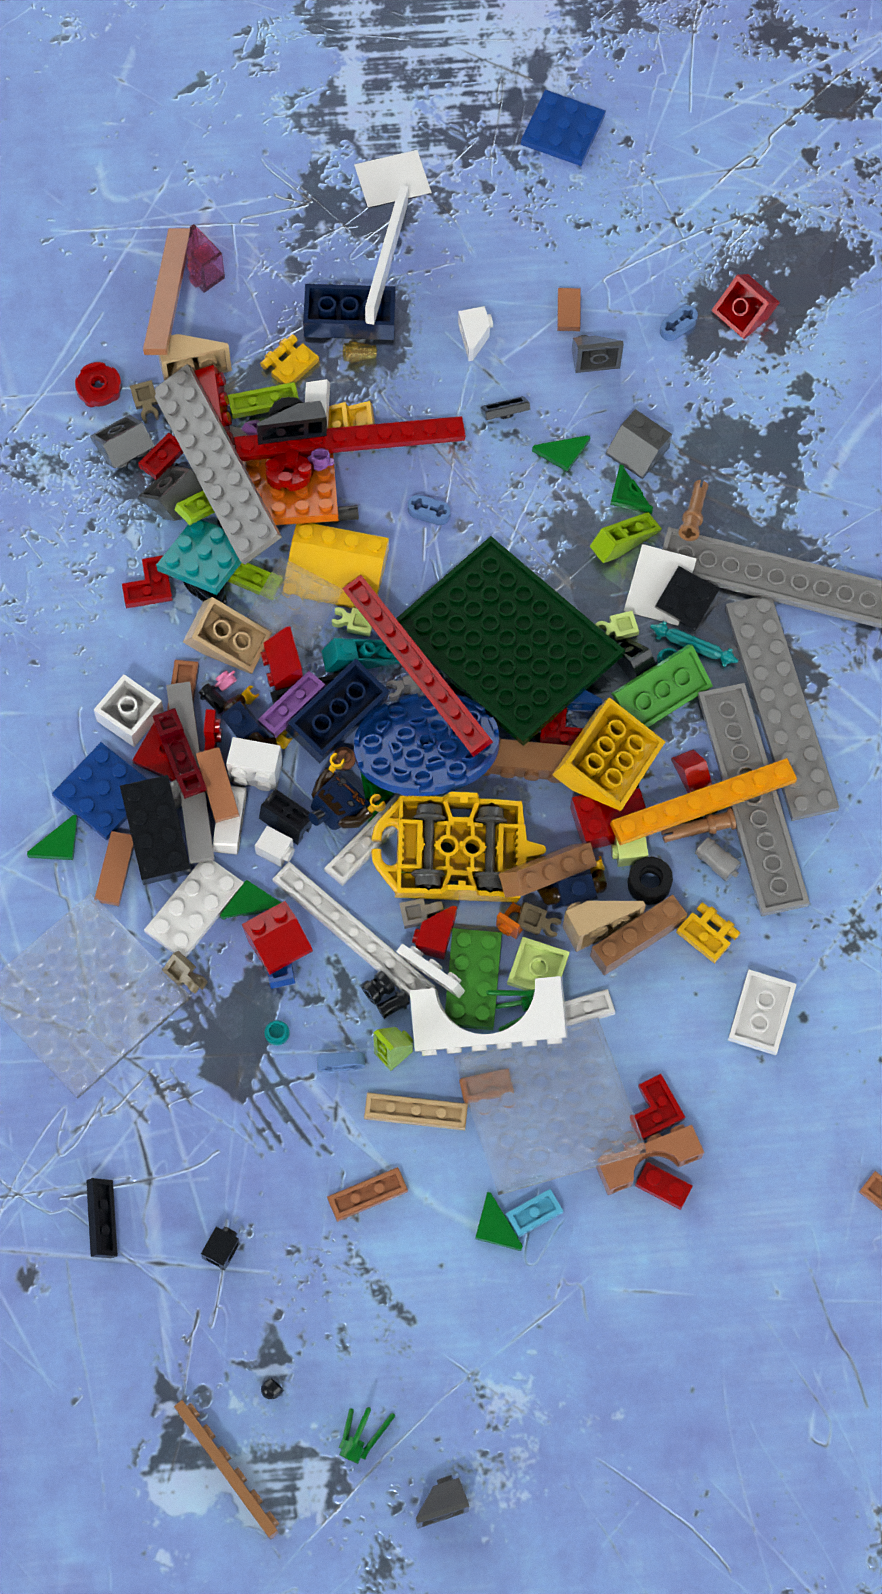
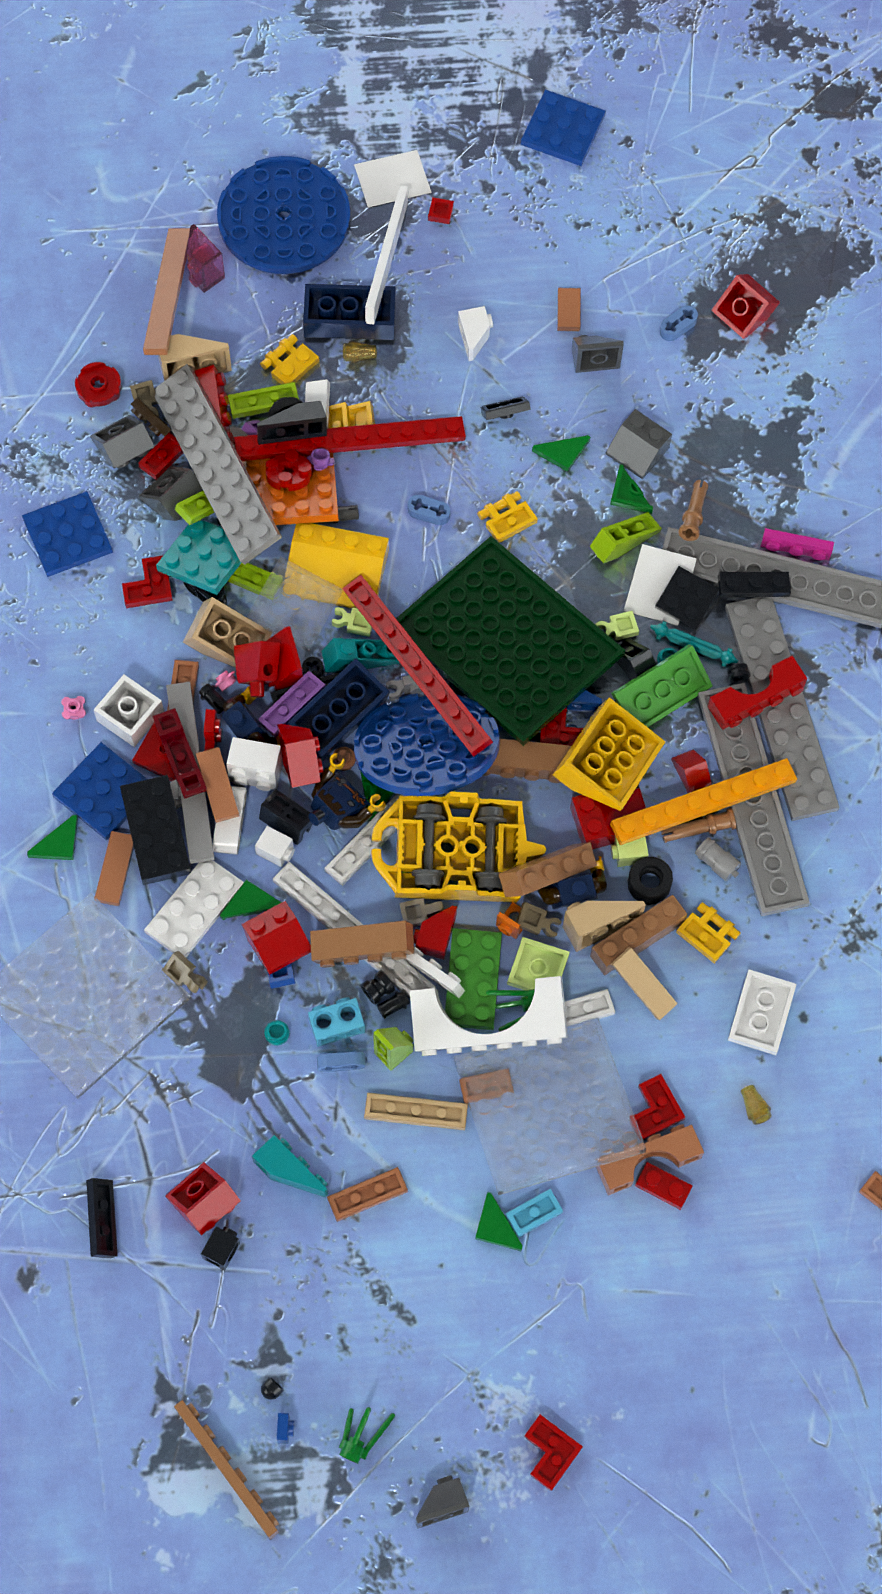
(67, 534): none -> blue plate
(76, 713): none -> bright pink plate
(143, 411): none -> dark brown plate
(203, 1198): none -> red slope
(257, 665): none -> red torso
(283, 184): none -> blue plate
(284, 1167): none -> teal slope
(285, 1428): none -> blue plate
(299, 755): none -> slope
(311, 661): none -> black bush
(339, 1028): none -> medium azure brick
(362, 943): none -> medium nougat brick
(440, 210): none -> red plate
(509, 522): none -> yellow plate
(558, 1449): none -> red plate
(644, 983): none -> tan tile
(731, 706): none -> red arch
(738, 673): none -> black bush
(754, 584): none -> black plate
(756, 1107): none -> clear yellow cone
(797, 544): none -> dark pink plate

